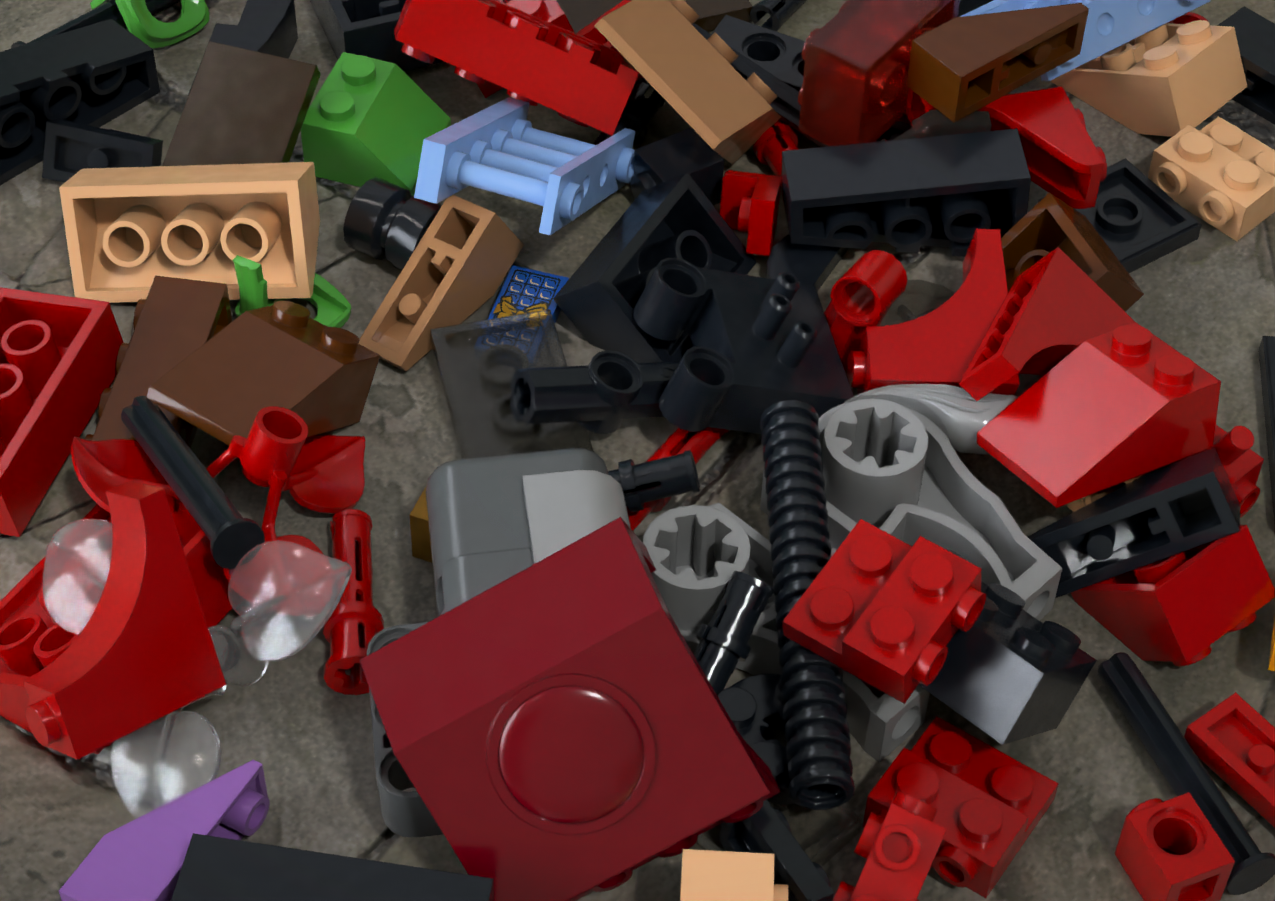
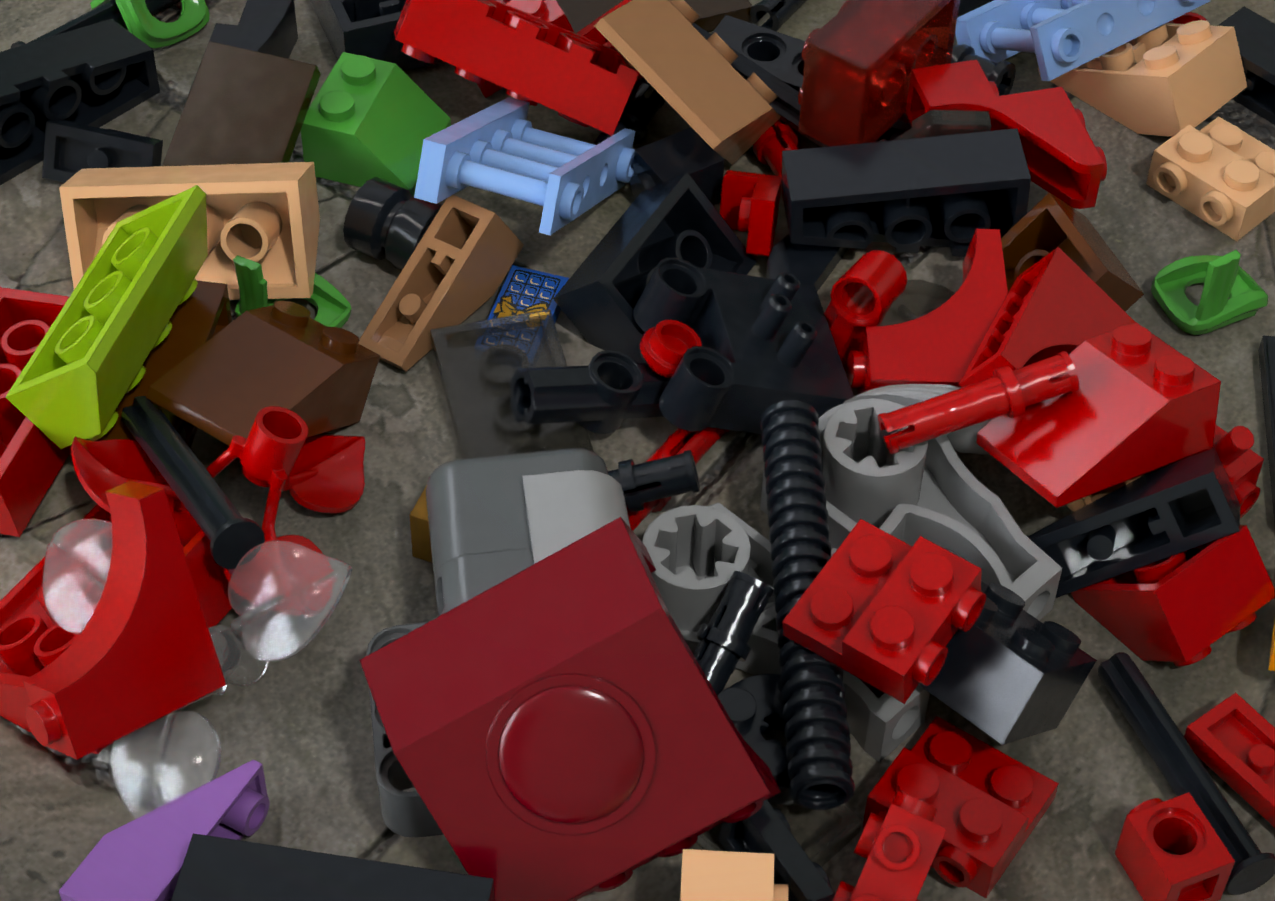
(114, 320): none -> lime slope
(355, 617): red pin -> none
(666, 345): none -> red plate
(992, 54): reddish brown slope -> none
(1002, 394): none -> red pin
(1138, 217): black tile -> none
(1221, 280): none -> bright green piece

